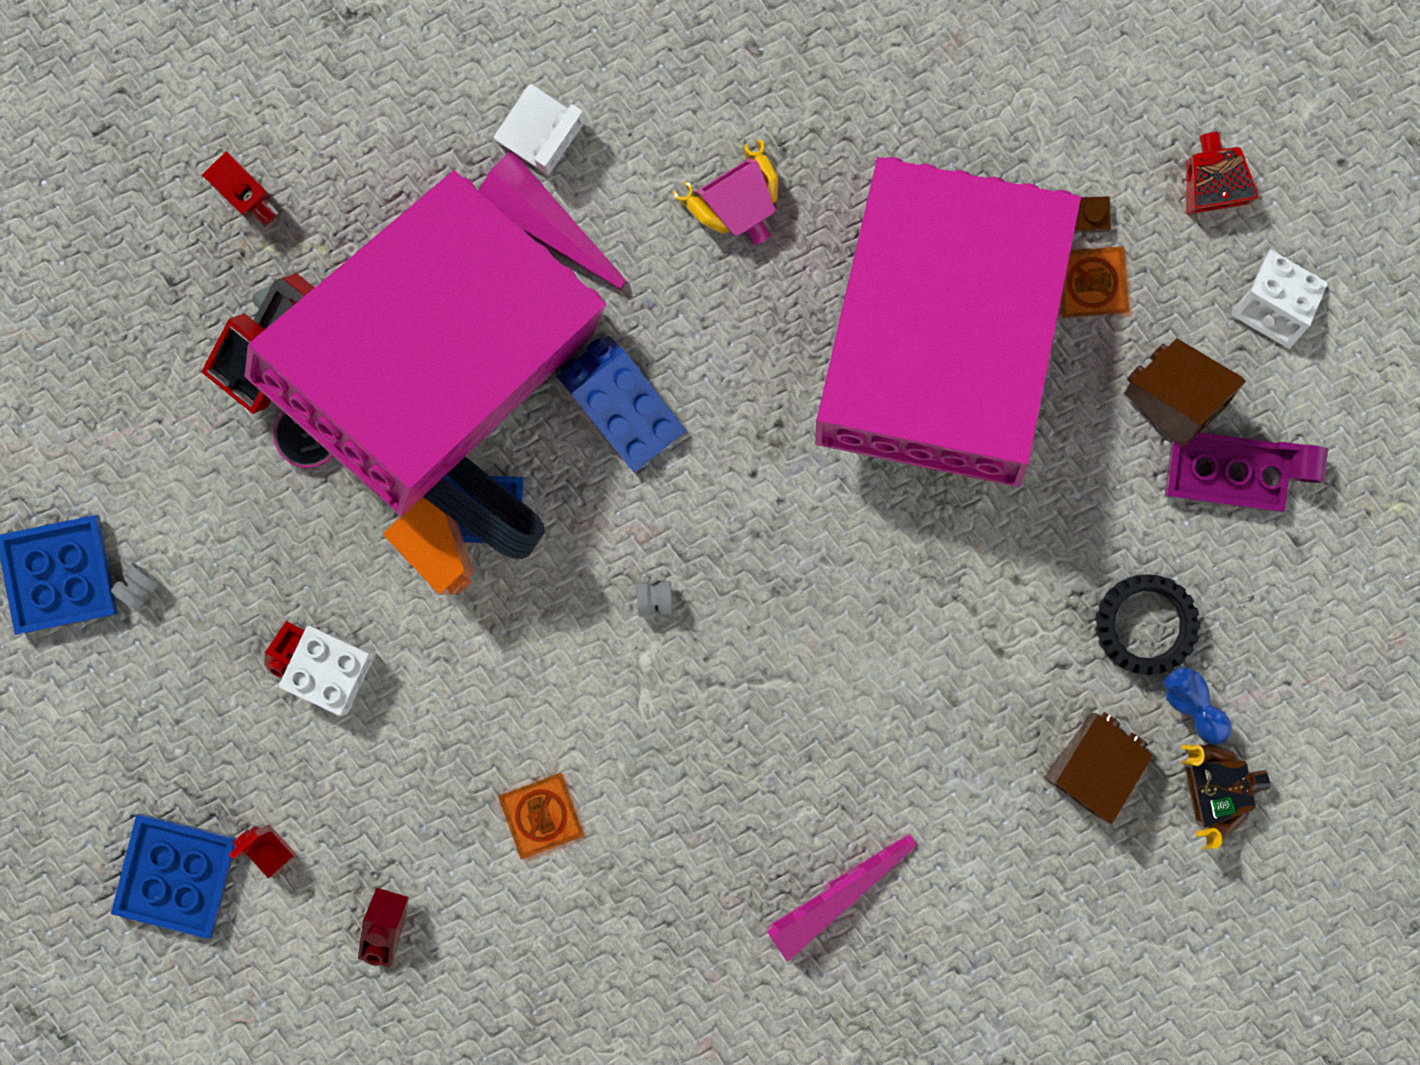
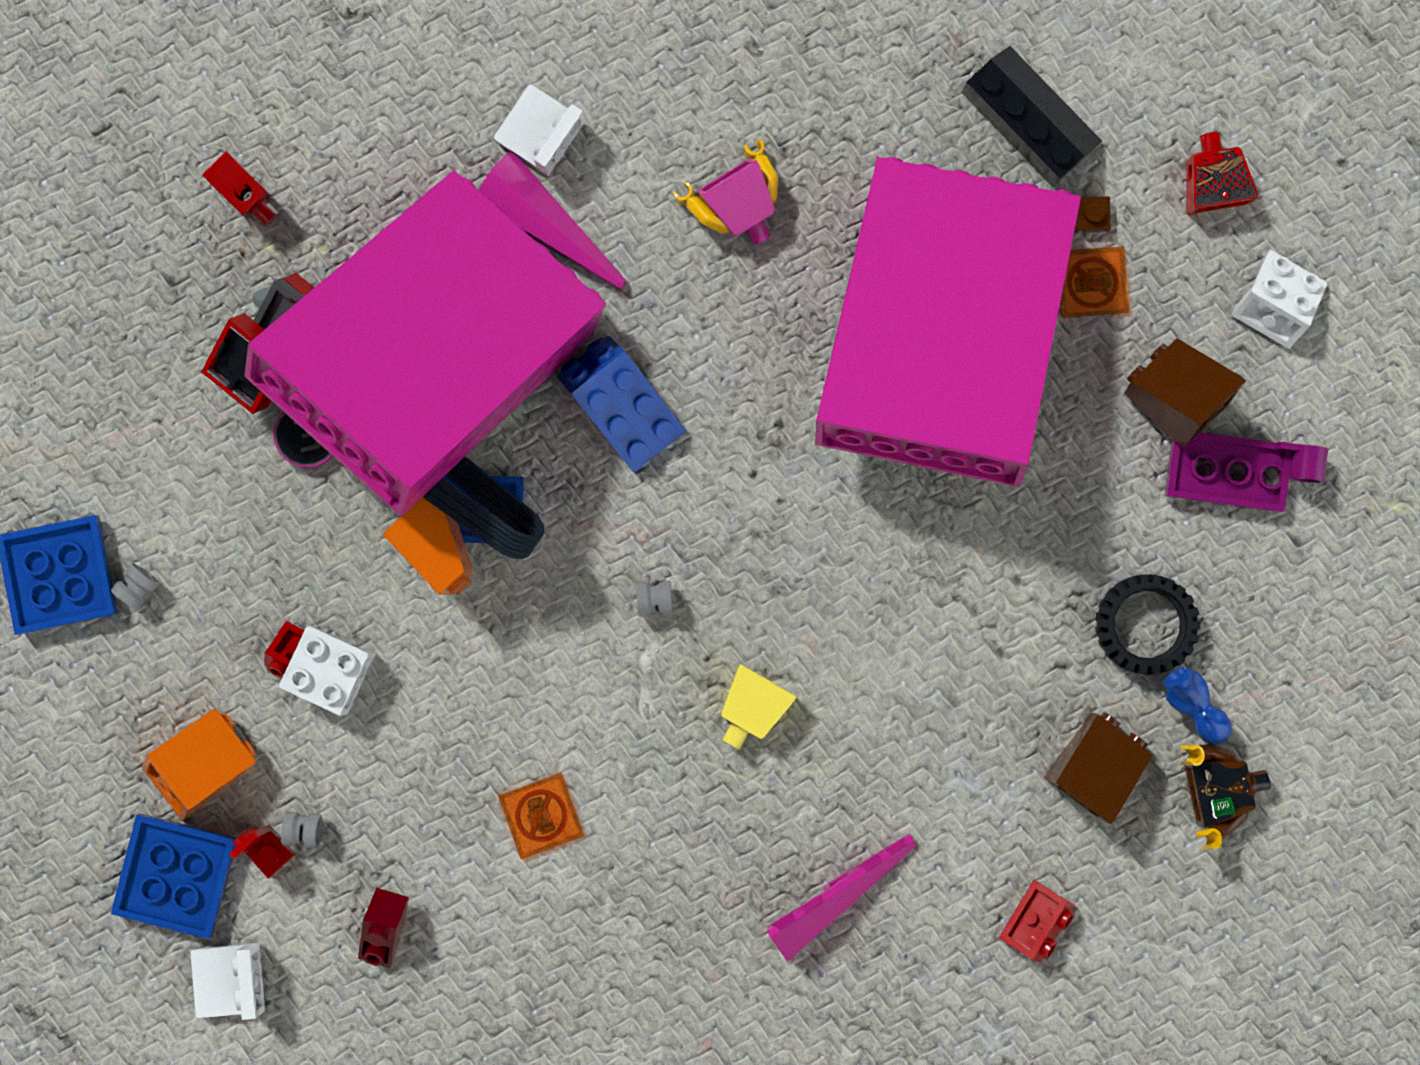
(199, 763): none -> orange slope
(228, 981): none -> white bracket
(301, 830): none -> light grey wheel
(753, 706): none -> light yellow torso
(1030, 115): none -> black slope
(1038, 922): none -> red bracket

